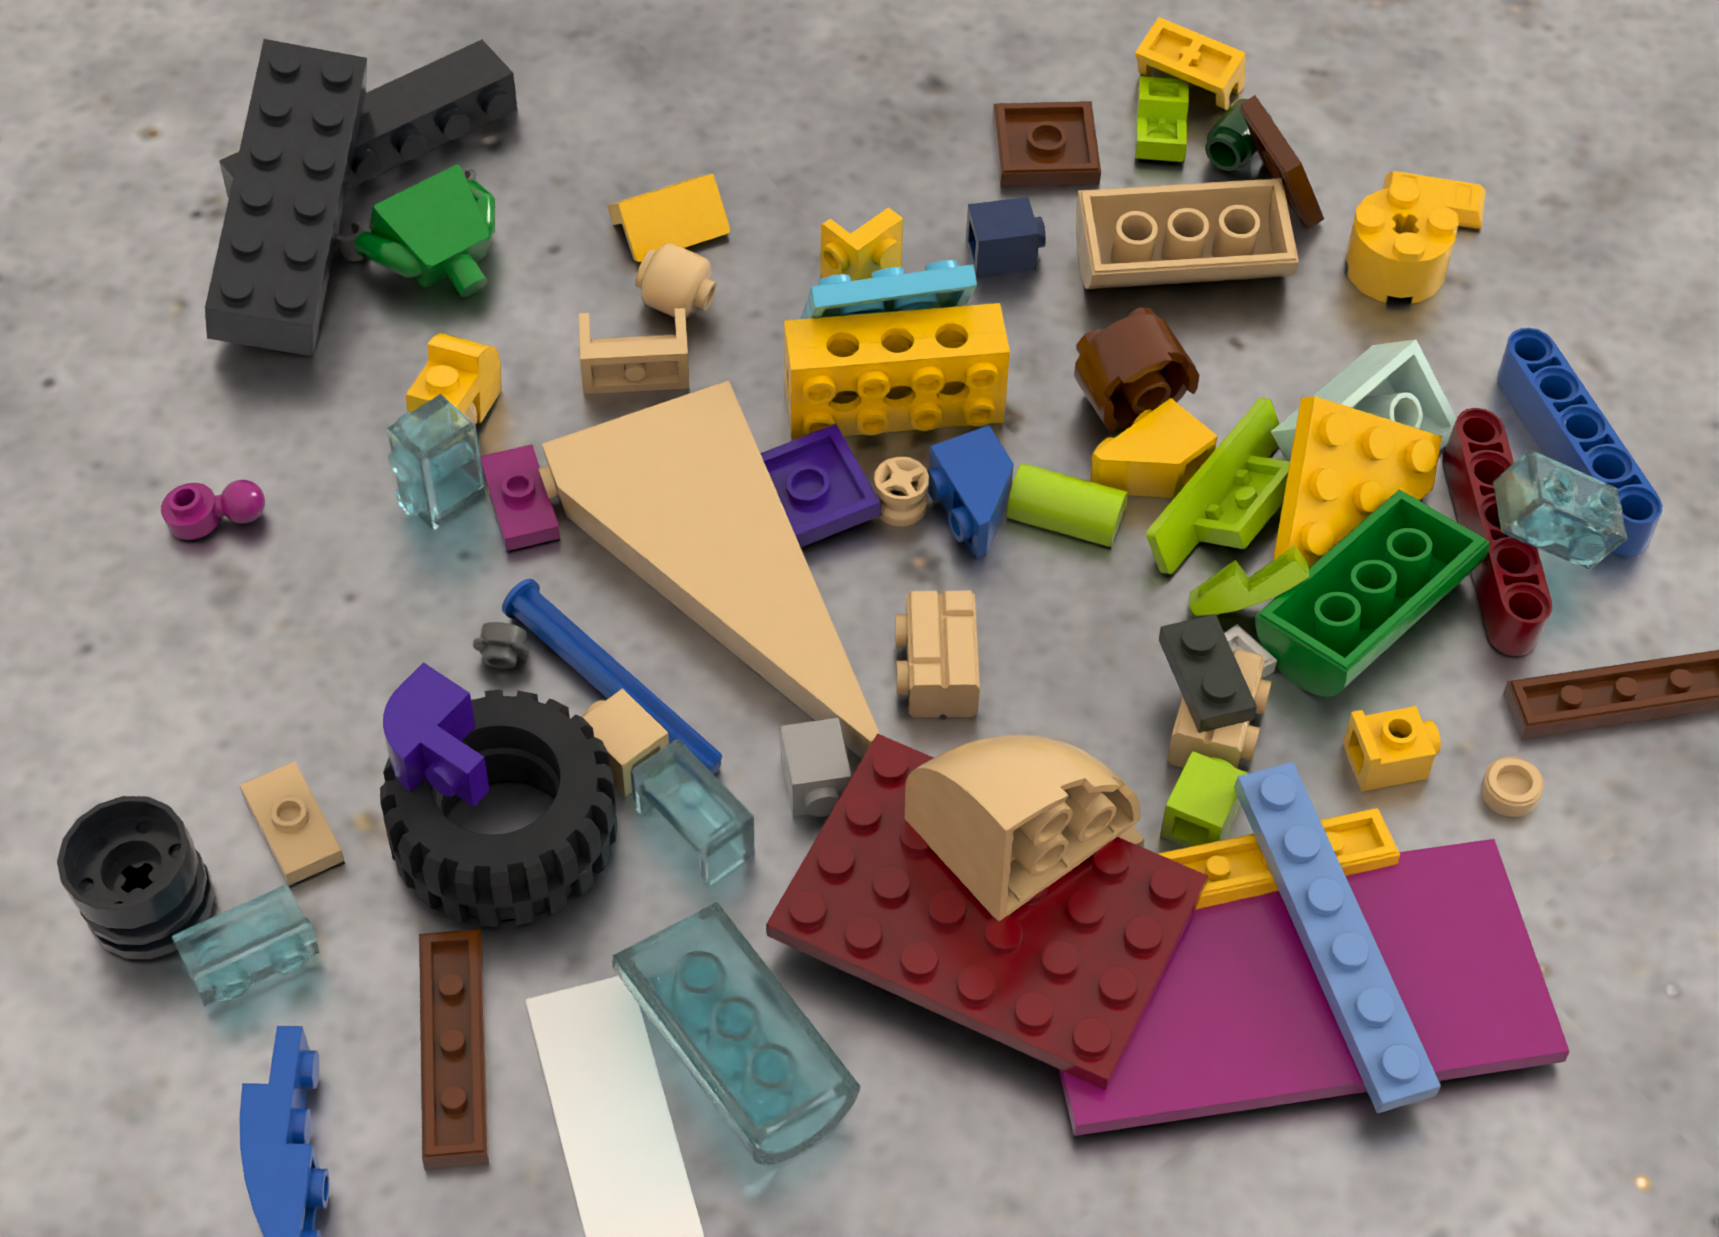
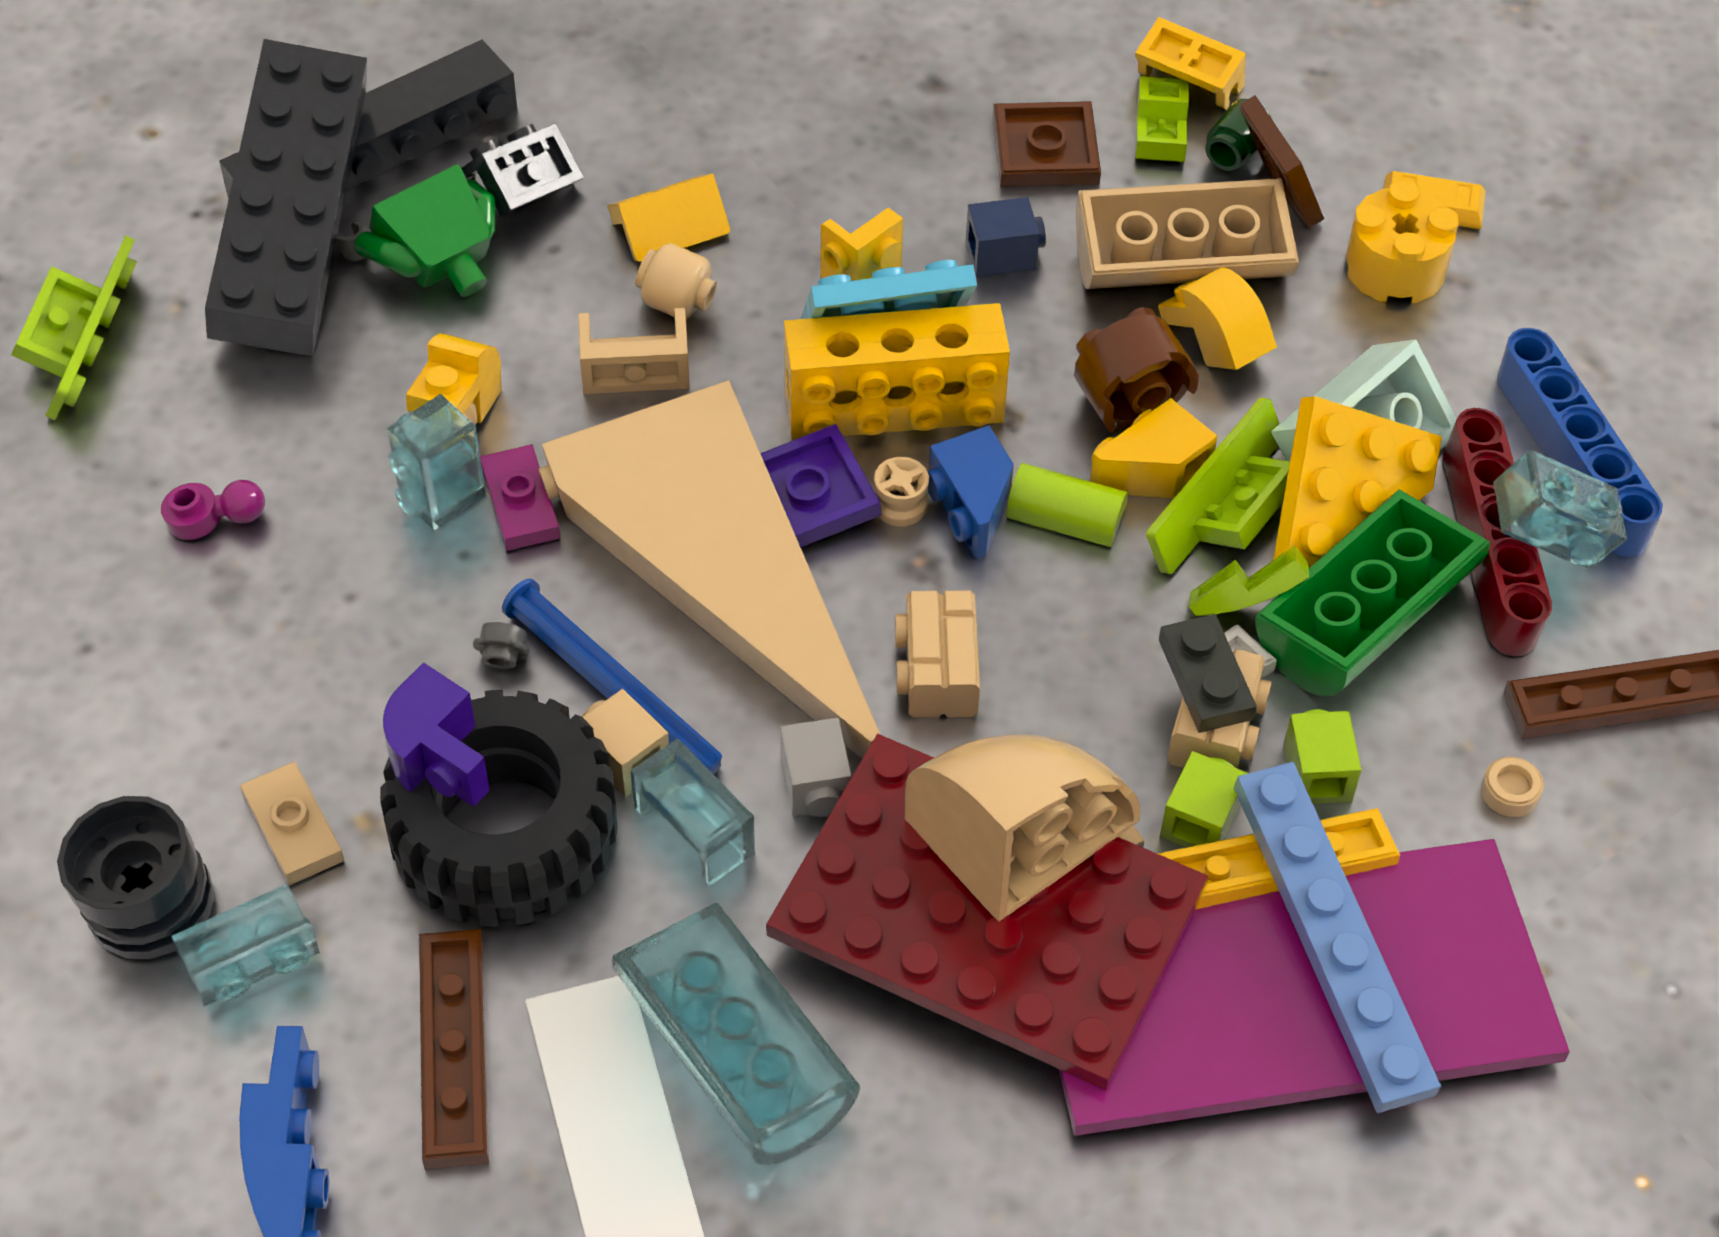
(64, 323): none -> lime bracket
(525, 168): none -> bracket
(1224, 316): none -> yellow brick
(1324, 754): none -> lime brick
(1390, 747): yellow brick -> none

